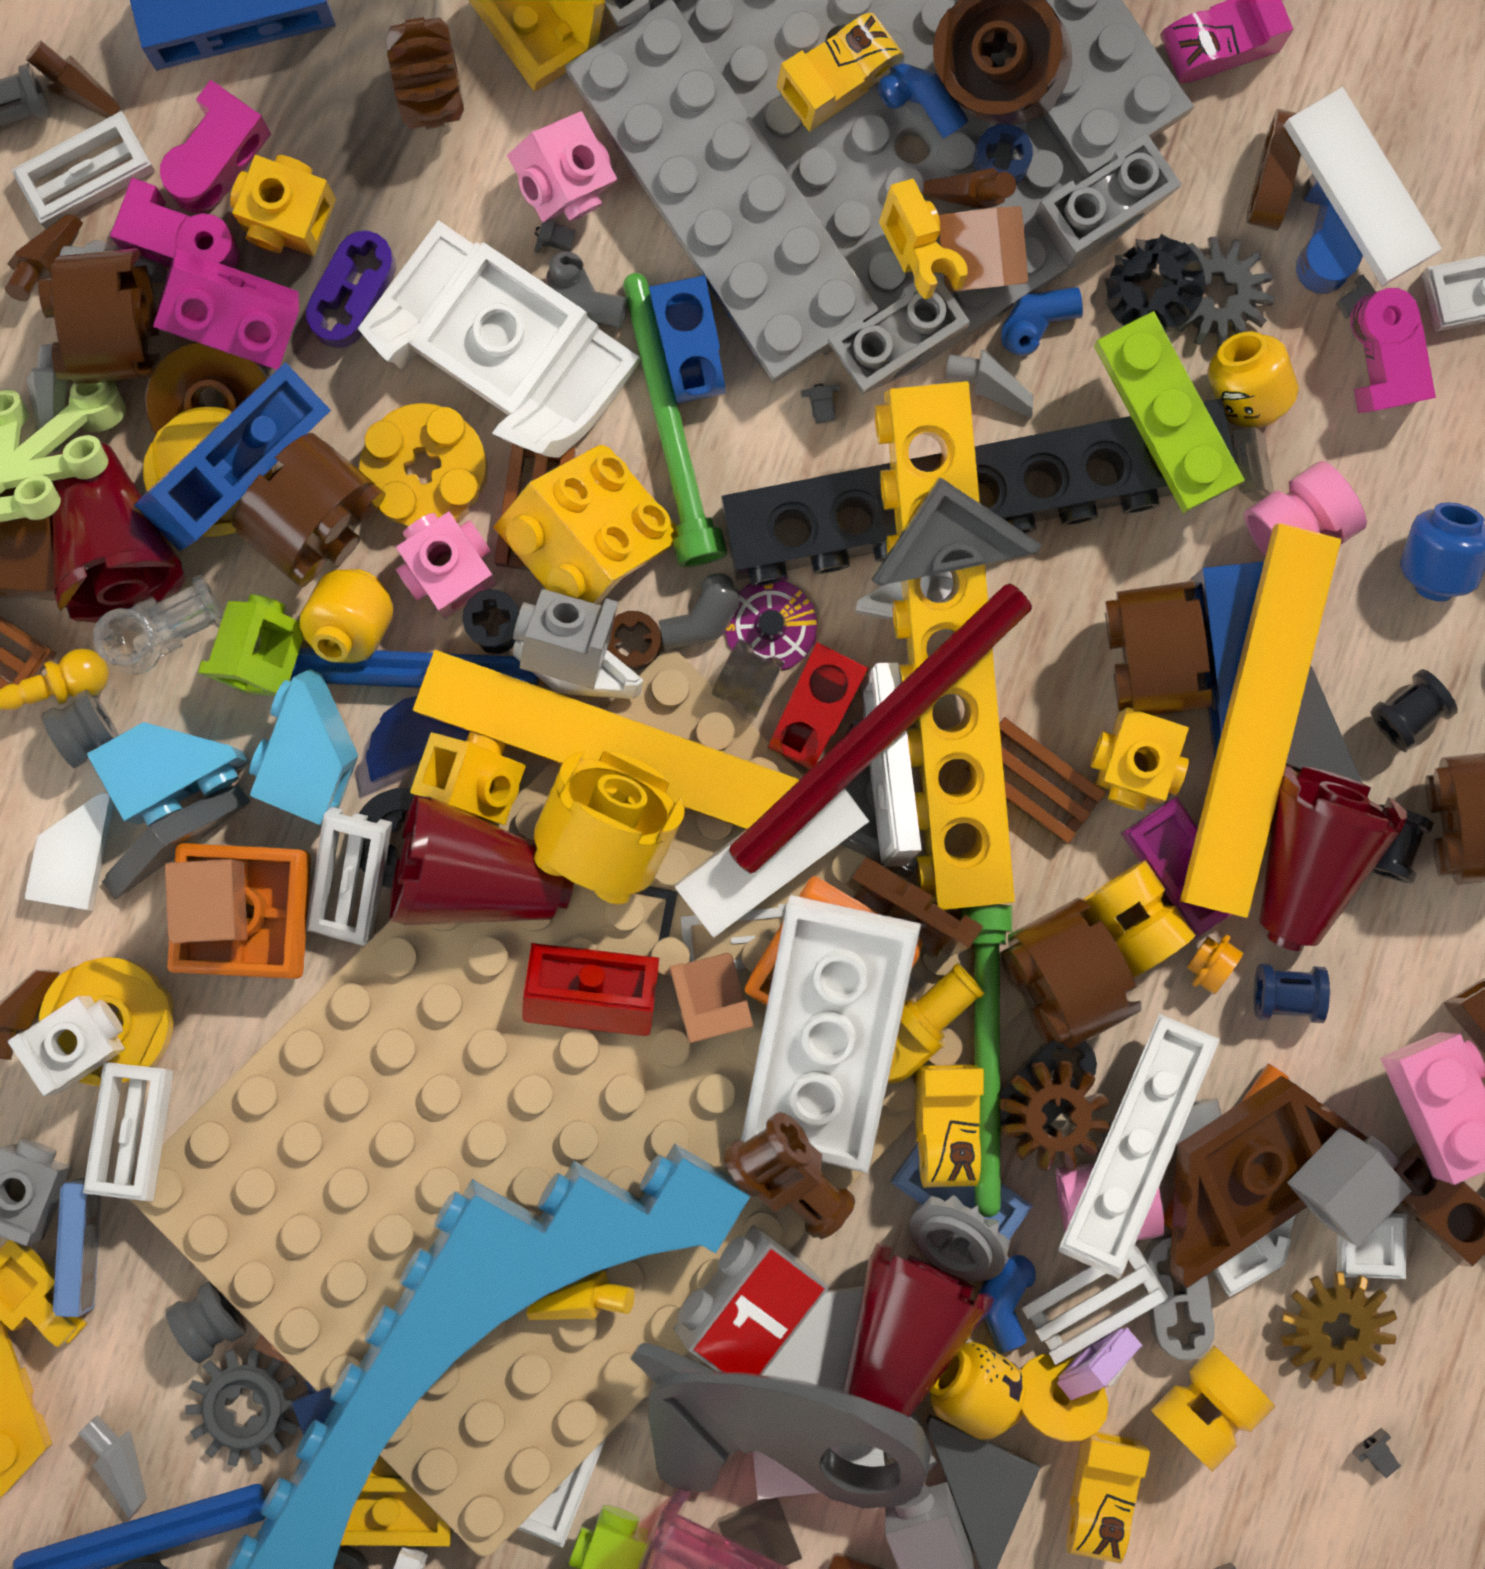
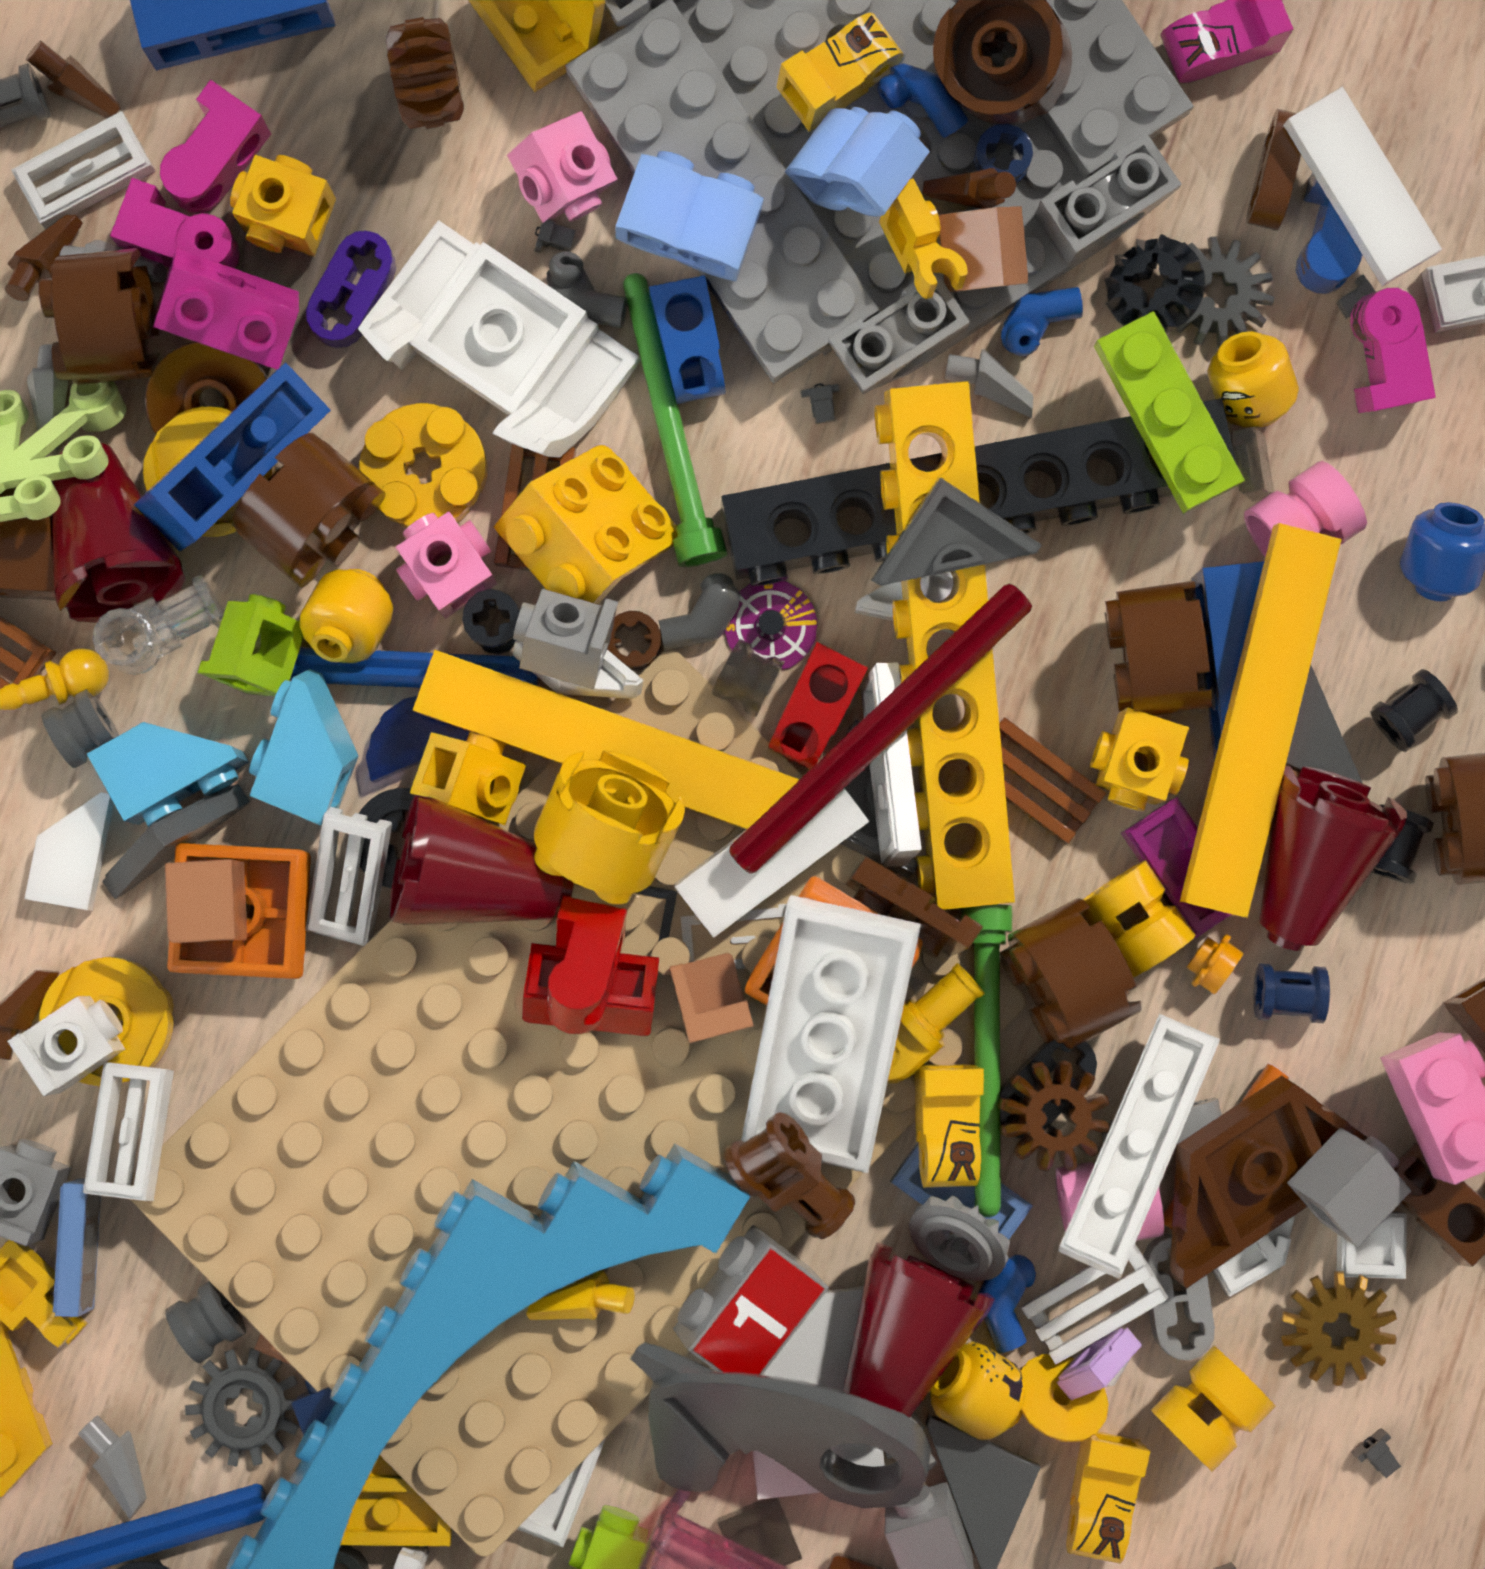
(584, 979): none -> red leg
(689, 215): none -> light blue brick
(858, 160): none -> light blue brick

